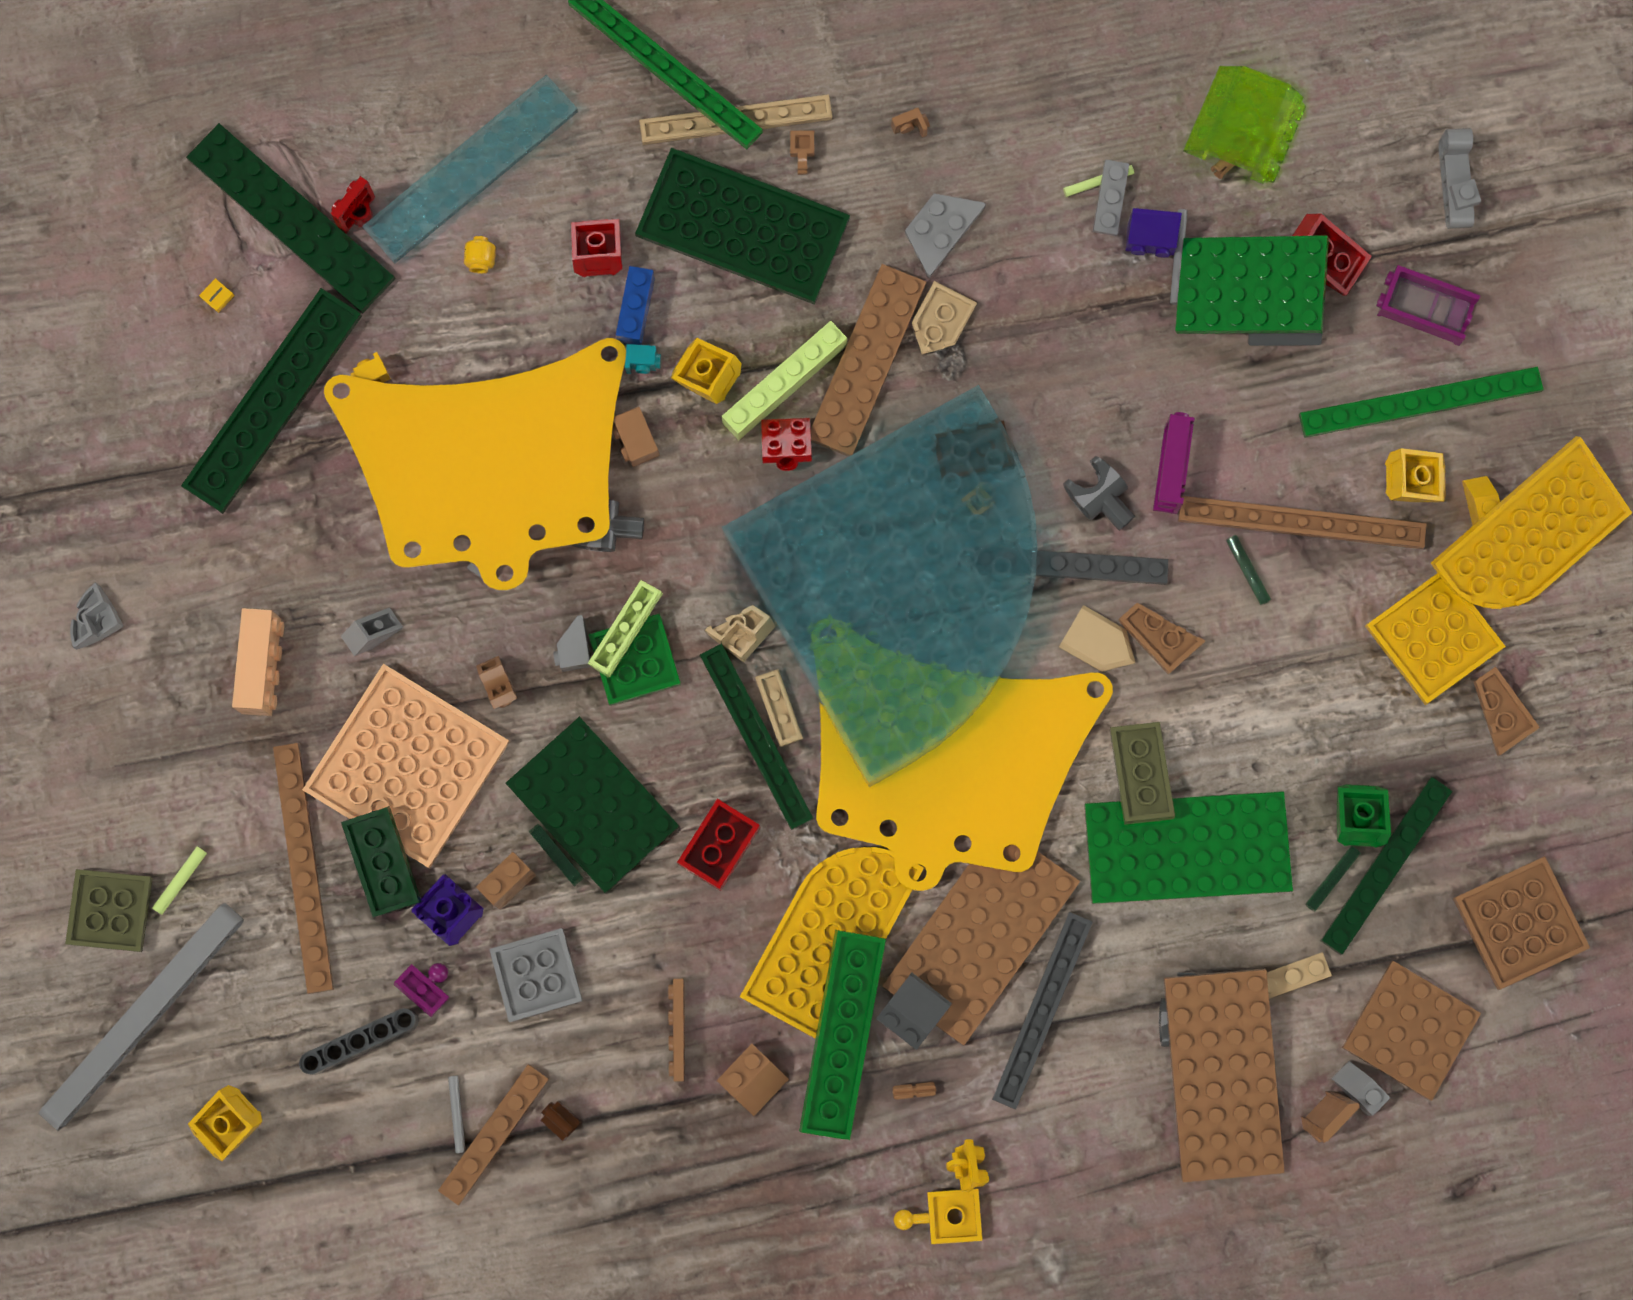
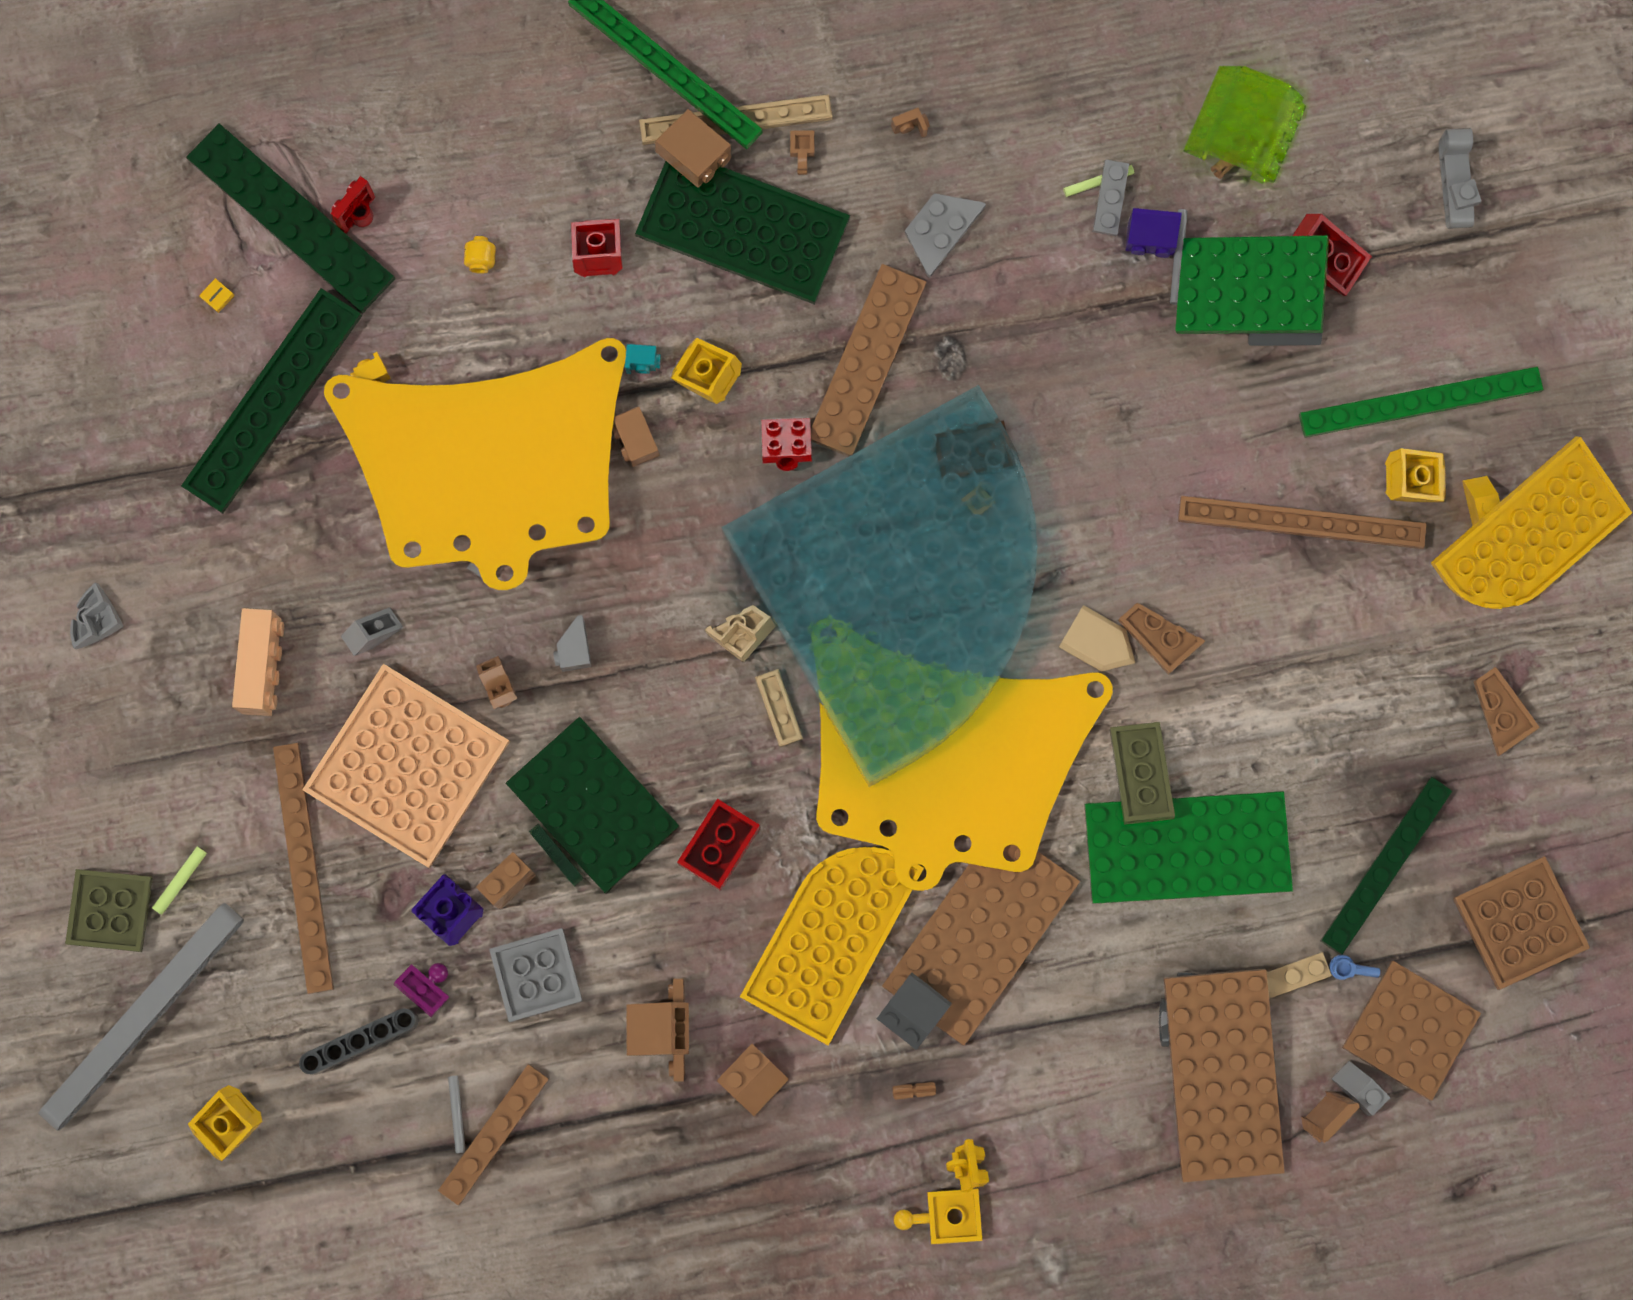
(381, 861): dark green plate -> none
(470, 169): clear light blue plate -> none
(560, 1120): reddish brown brick -> none
(619, 527): dark grey connector -> none
(625, 628): yellowish green brick -> none
(635, 306): blue brick -> none
(644, 667): green plate -> none
(657, 1029): none -> medium nougat brick
(693, 148): none -> medium nougat brick
(756, 737): dark green plate -> none
(784, 380): yellowish green brick -> none
(842, 1035): green plate -> none
(941, 318): tan tile -> none
(1042, 1011): dark grey plate -> none
(1102, 496): dark grey connector -> none
(1102, 567): dark grey plate -> none
(1173, 463): magenta door -> none
(1248, 570): clear green piece -> none
(1332, 878): clear green piece -> none
(1344, 967): none -> medium blue plate
(1363, 815): green slope -> none
(1427, 304): door -> none
(1434, 638): yellow plate -> none

